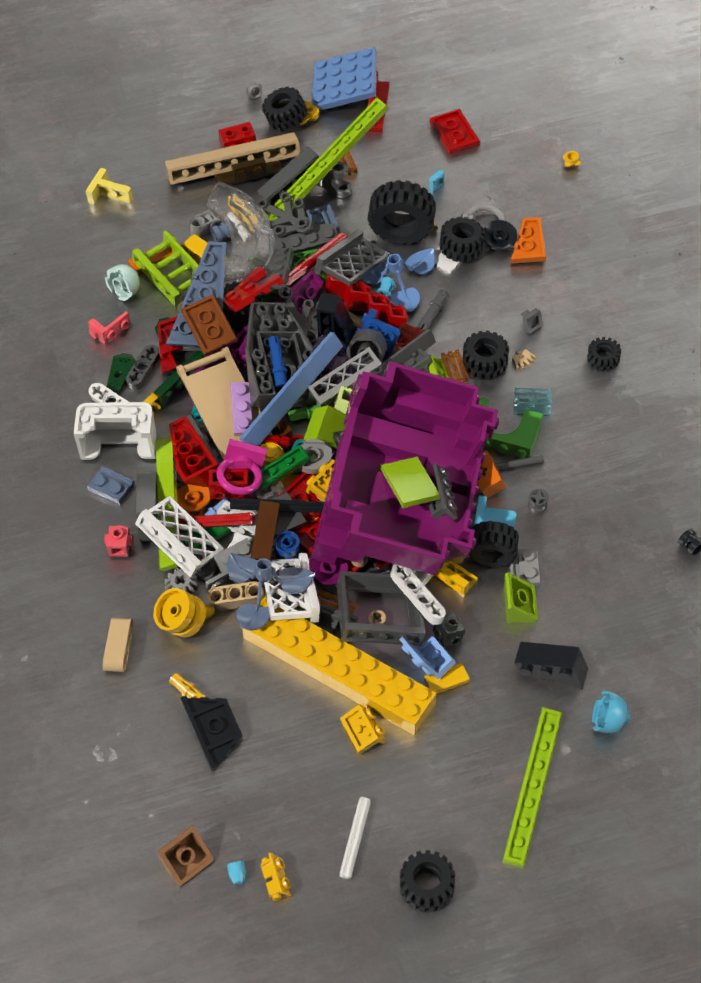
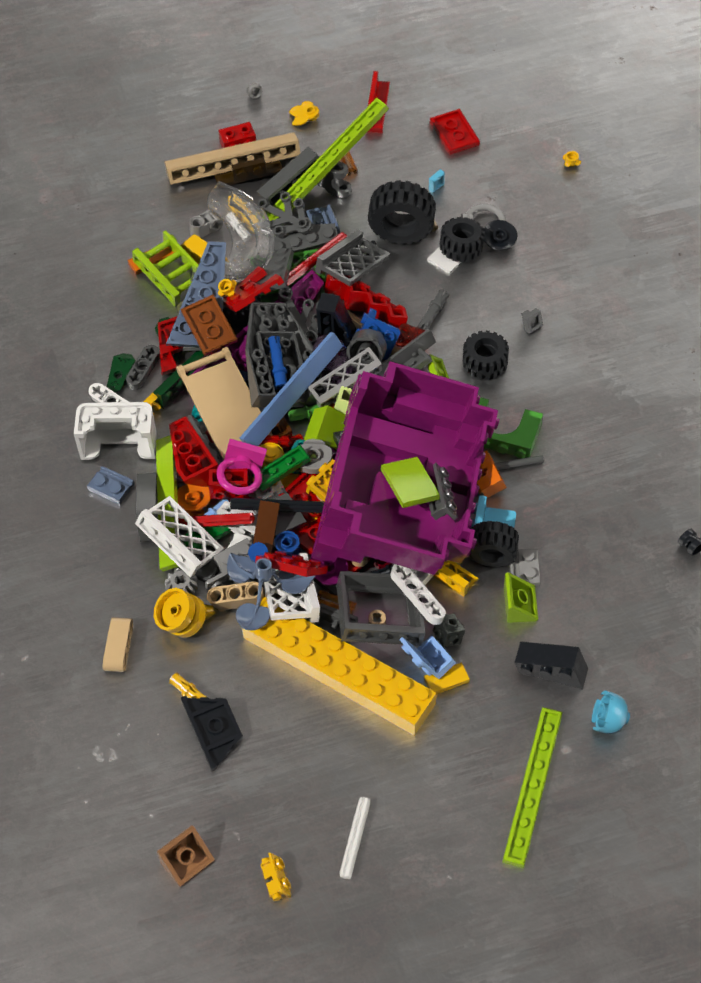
(102, 186): light yellow bracket -> none
(109, 332): coral bracket -> none
(118, 541): coral brick -> none
(122, 281): light aqua cylinder -> none
(220, 232): sand blue wheel -> none
(224, 284): none -> yellow plate
(237, 872): medium azure hose -> none
(240, 407): lavender plate -> none
(256, 549): none -> blue tile
(284, 108): black tyre -> none
(294, 564): none -> red plate
(345, 79): medium blue plate -> none
(362, 728): yellow bracket -> none
(386, 287): medium azure bush -> none
(420, 262): medium blue plant -> none
(427, 897): black tyre -> none
(450, 355): clear orange tile -> none
(523, 358): tan piece -> none
(530, 242): orange wing -> none
(532, 399): clear light blue hinge -> none
(535, 497): dark grey wheel -> none
(604, 362): black tyre -> none

